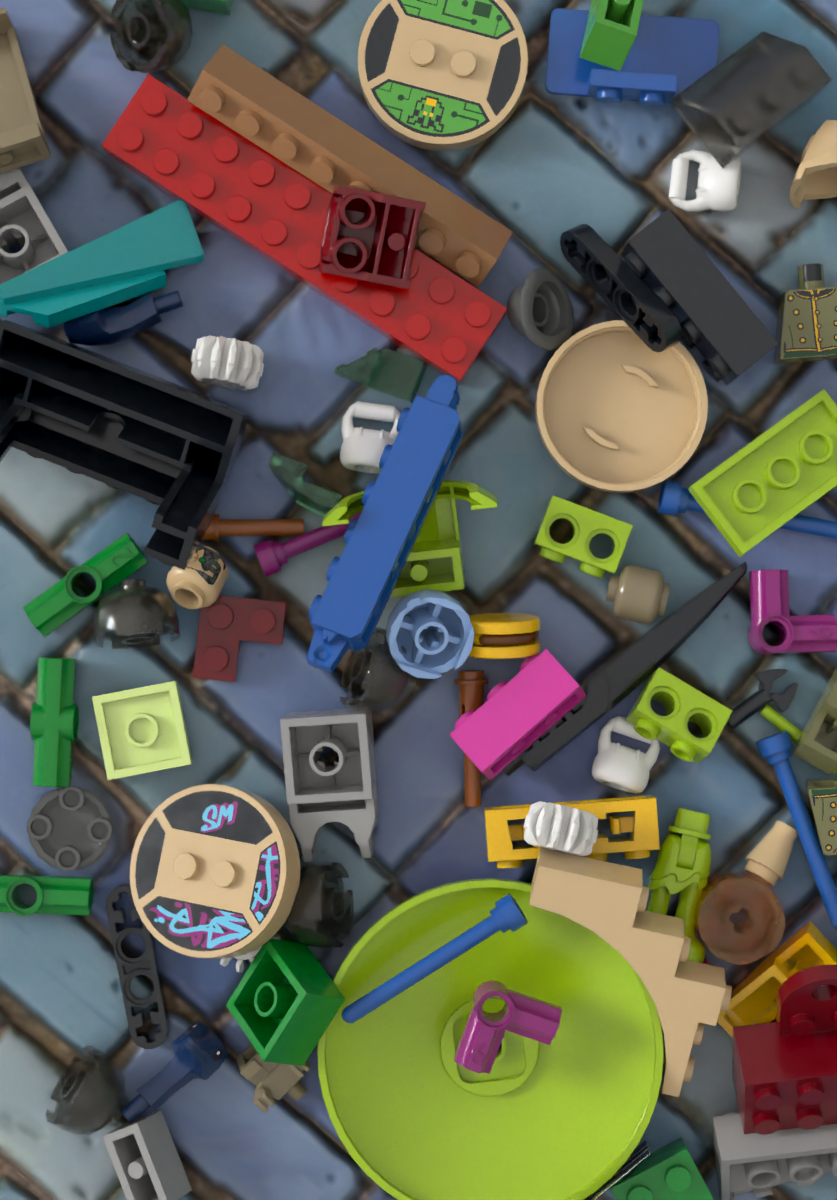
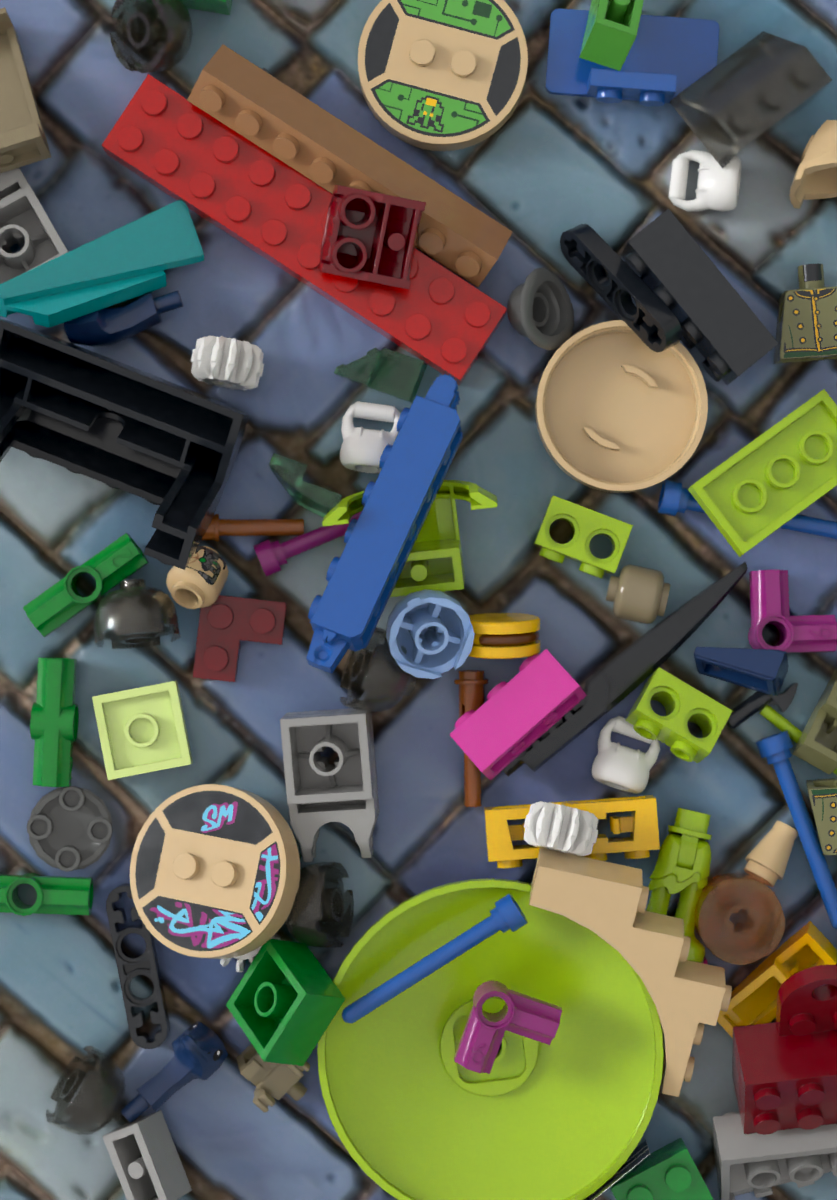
(750, 668): none -> dark blue slope

